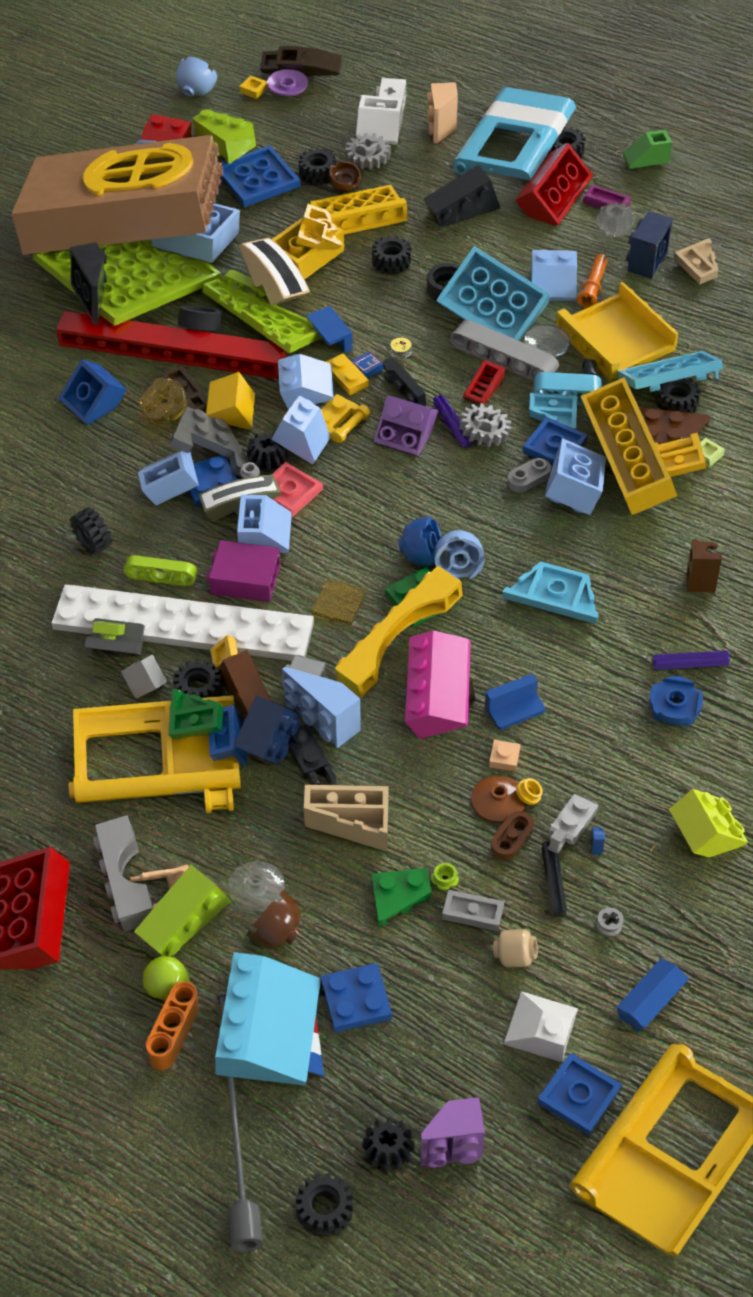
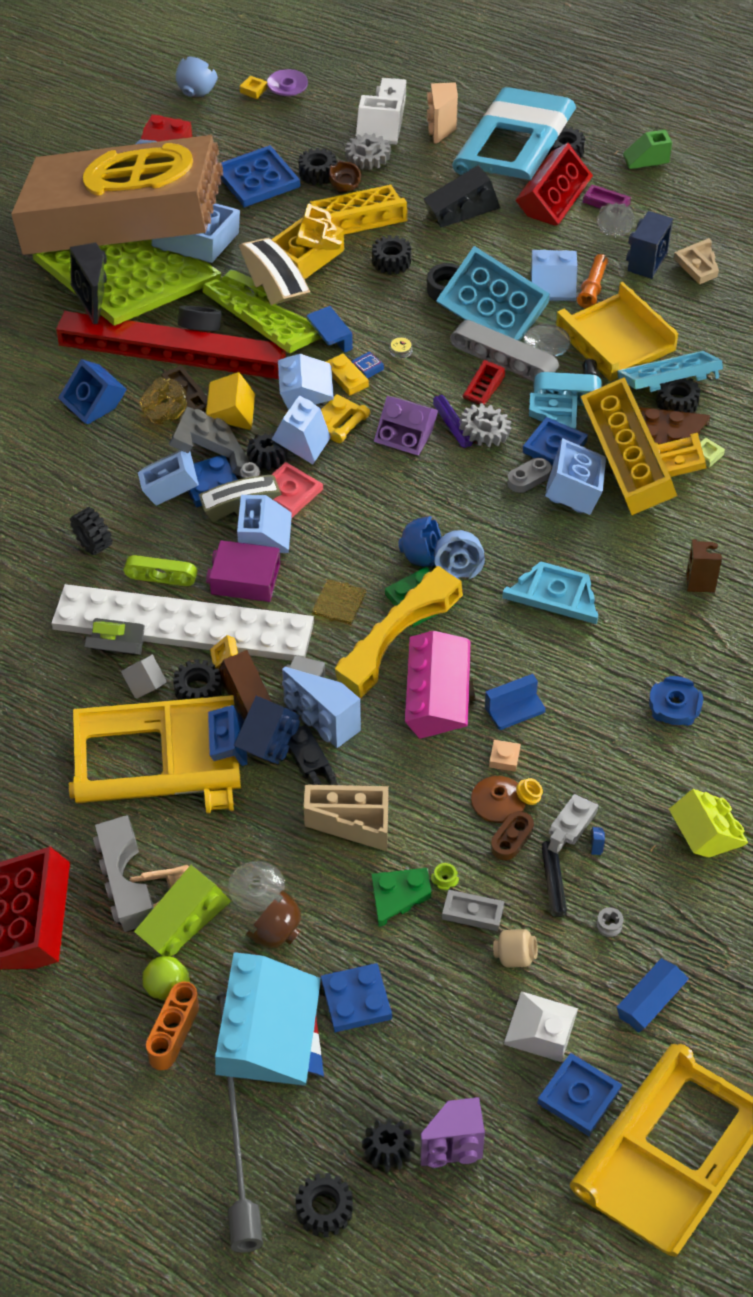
(193, 715): green wing -> none
(232, 134): lime wedge -> none
(303, 59): dark brown slope -> none
(403, 382): black hinge -> none
(690, 660): dark purple axle -> none

